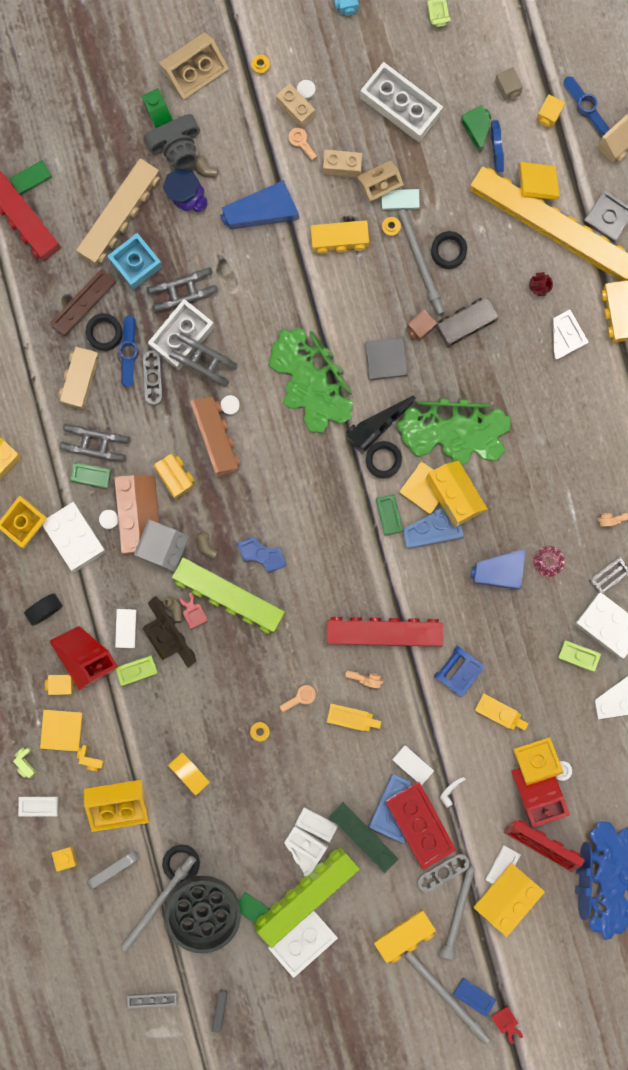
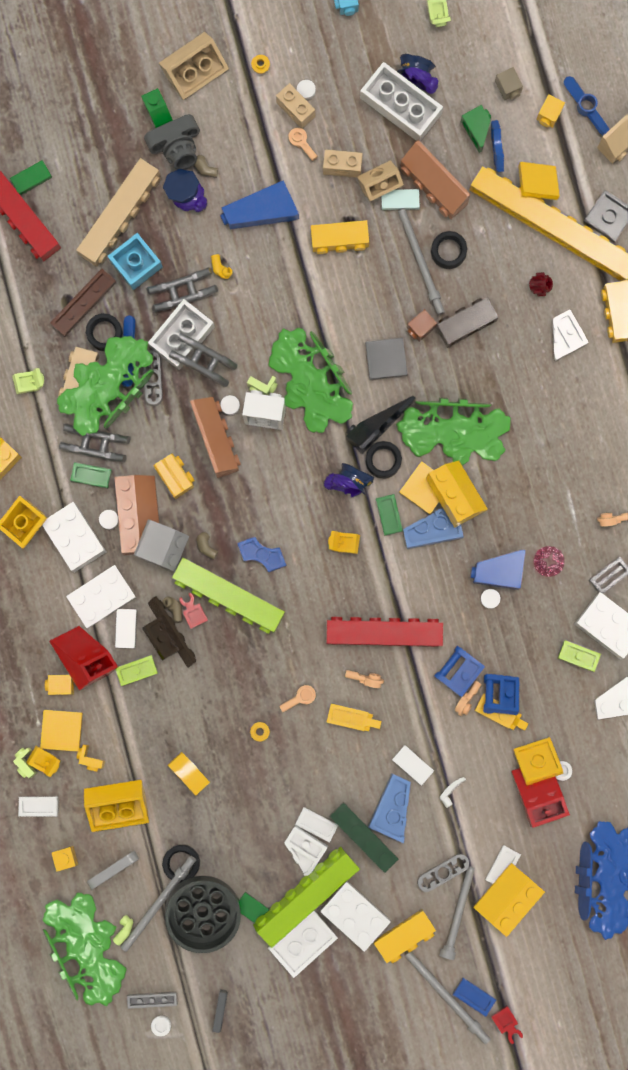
(28, 381): none -> yellowish green bracket
(43, 609): black tyre -> none
(43, 761): none -> yellow bracket
(86, 945): none -> bright green plant
(101, 384): none -> bright green plant
(101, 596): none -> white plate
(125, 931): none -> yellowish green arm
(161, 1025): none -> white tile
(219, 269): none -> yellow arm
(255, 384): none -> yellowish green bracket
(264, 410): none -> white brick
(344, 542): none -> yellow bracket
(349, 480): none -> piece
(355, 916): none -> white brick
(391, 232): yellow plate -> none
(417, 71): none -> piece
(420, 825): red plate -> none
(434, 180): none -> nougat slope
(463, 705): none -> light nougat plate
(490, 598): none -> white tile
(508, 694): none -> blue plate
(538, 842): red plate -> none

